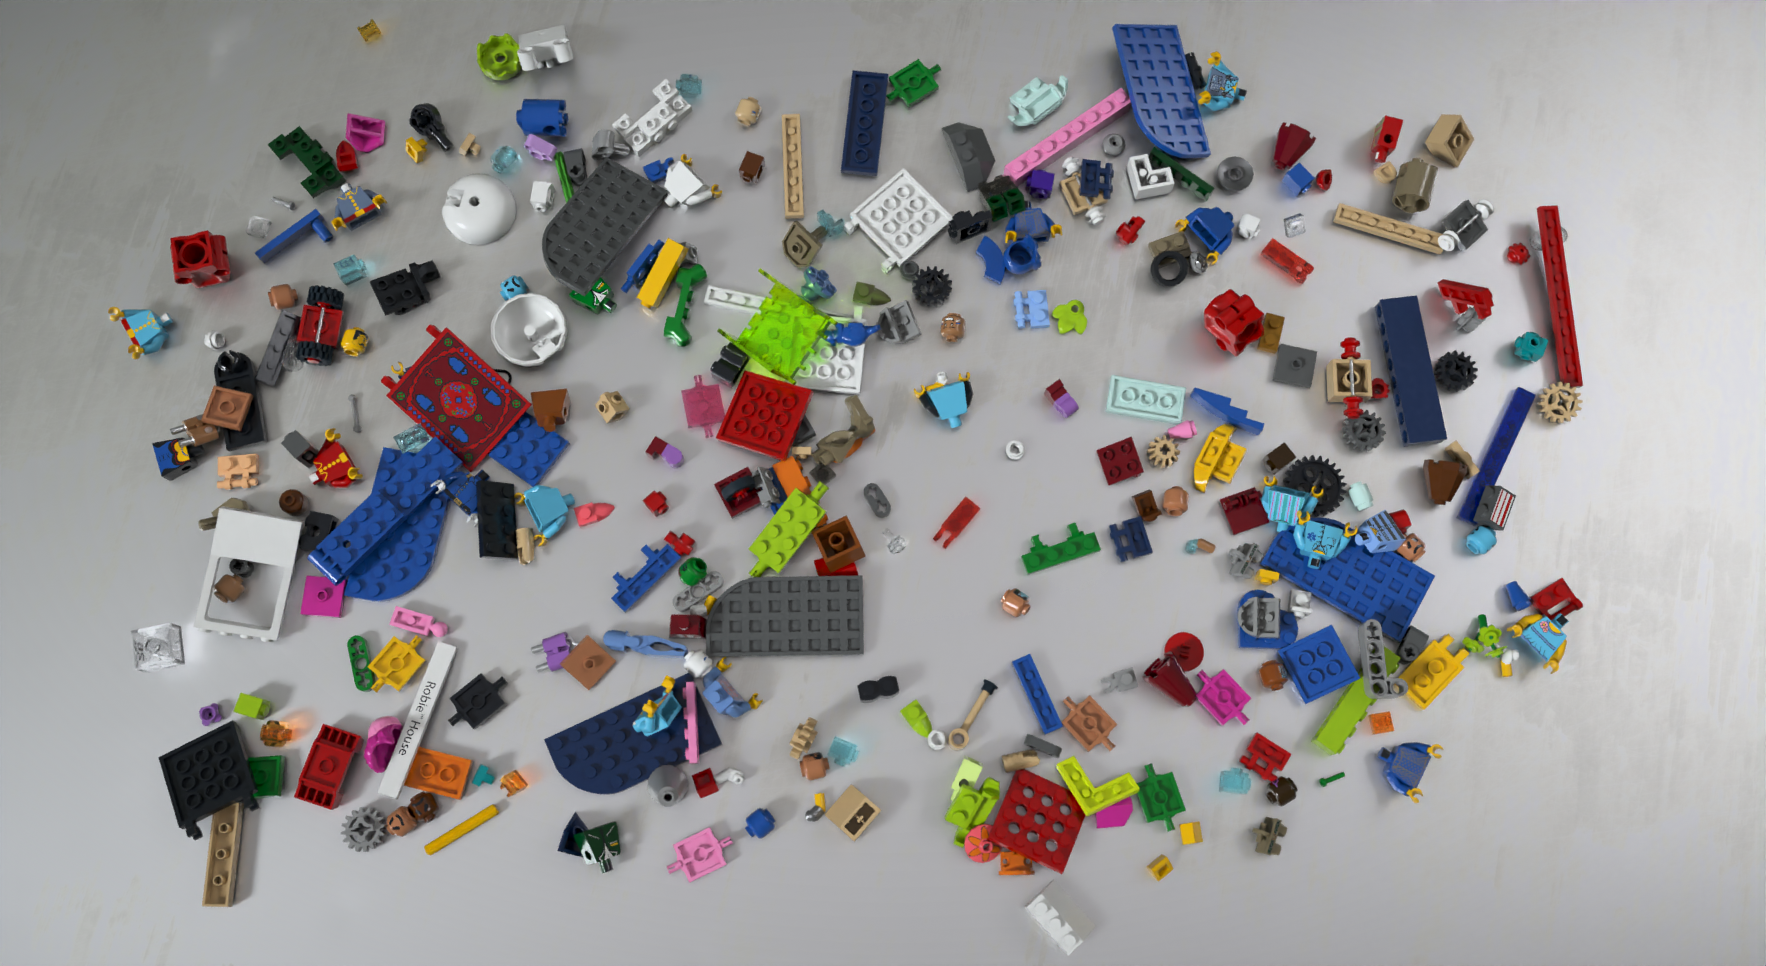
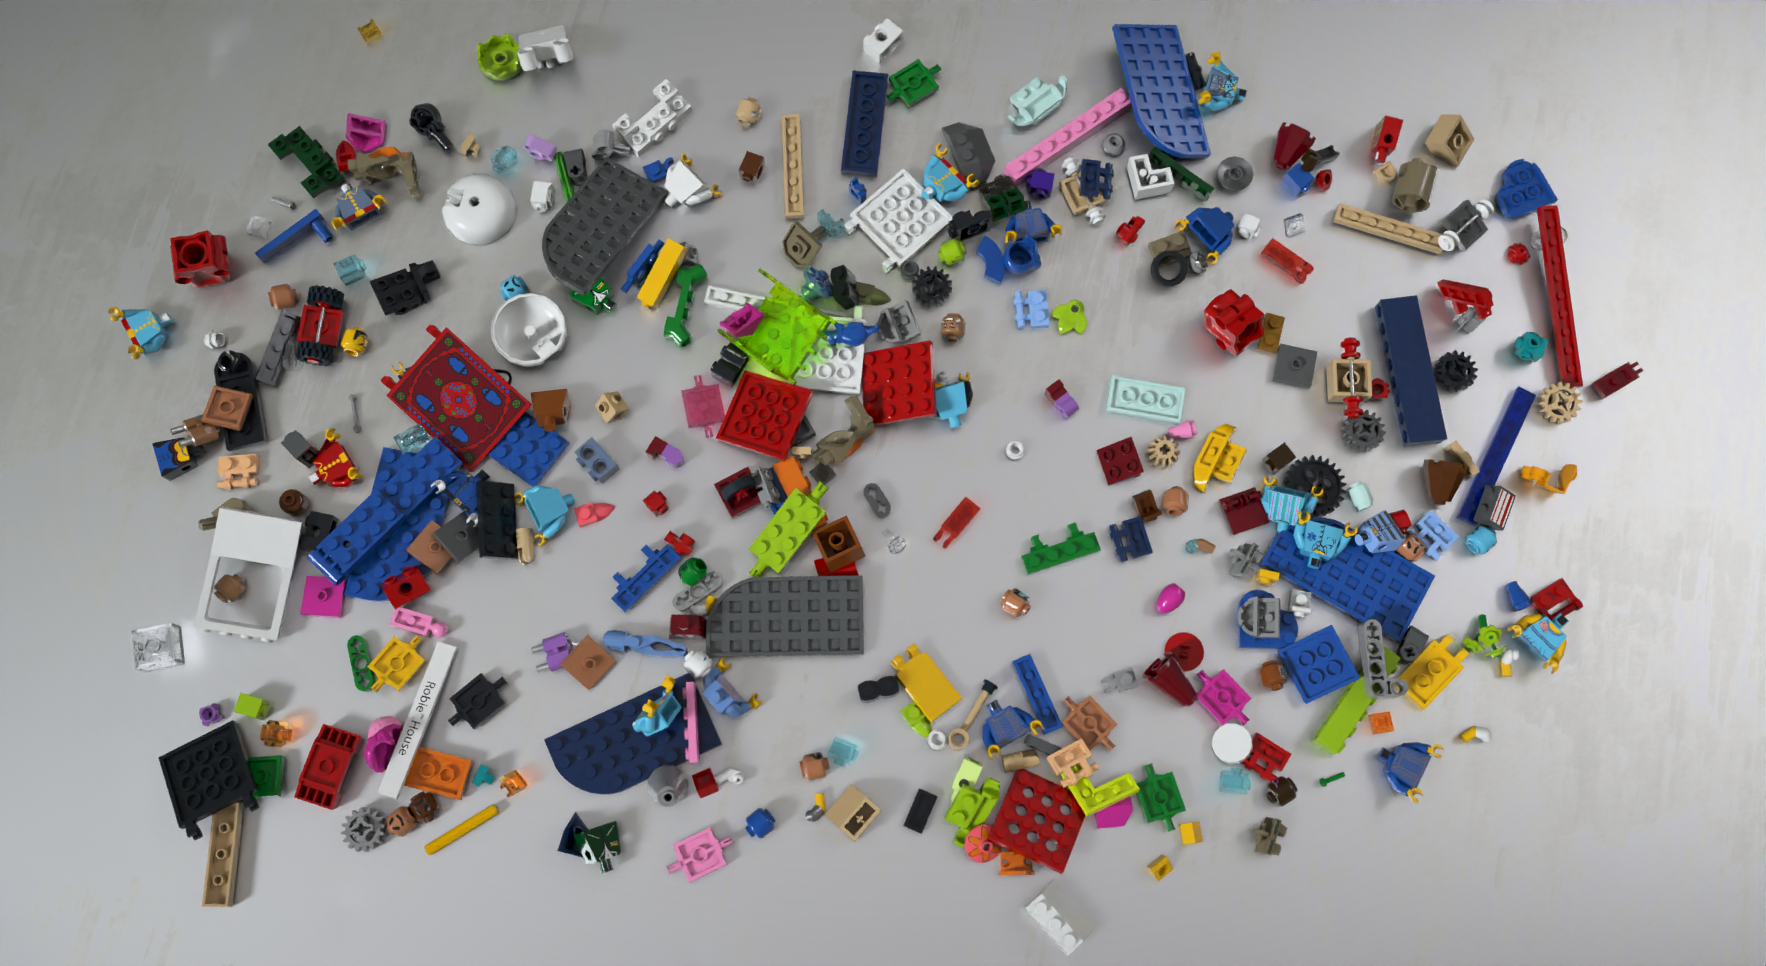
(246, 570): dark grey bush -> none
(384, 165): none -> dark tan hips
(399, 596): none -> red brick
(416, 149): yellow tile -> none
(428, 549): none -> nougat plate
(458, 537): none -> dark grey plate
(543, 117): blue cylinder -> none
(599, 458): none -> sand blue brick
(689, 85): clear light blue head -> none
(743, 321): none -> dark pink slope
(803, 738): tan gear -> none
(844, 287): none -> black brick
(857, 190): none -> blue plate
(878, 49): none -> white brick
(899, 383): none -> red plate
(920, 811): none -> black tile
(925, 683): none -> yellow tile
(943, 180): none -> medium azure torso
(952, 251): none -> lime head
(1006, 727): none -> blue torso
(1069, 757): none -> light nougat plate
(1170, 598): none -> dark pink animal
(1220, 407): blue slope -> none
(1232, 743): none -> white tile
(1312, 158): none -> piece
(1436, 530): none -> light blue plate
(1476, 731): none -> arm
(1523, 190): none -> blue plate
(1542, 476): none -> light orange piece
(1617, 379): none -> dark red hinge

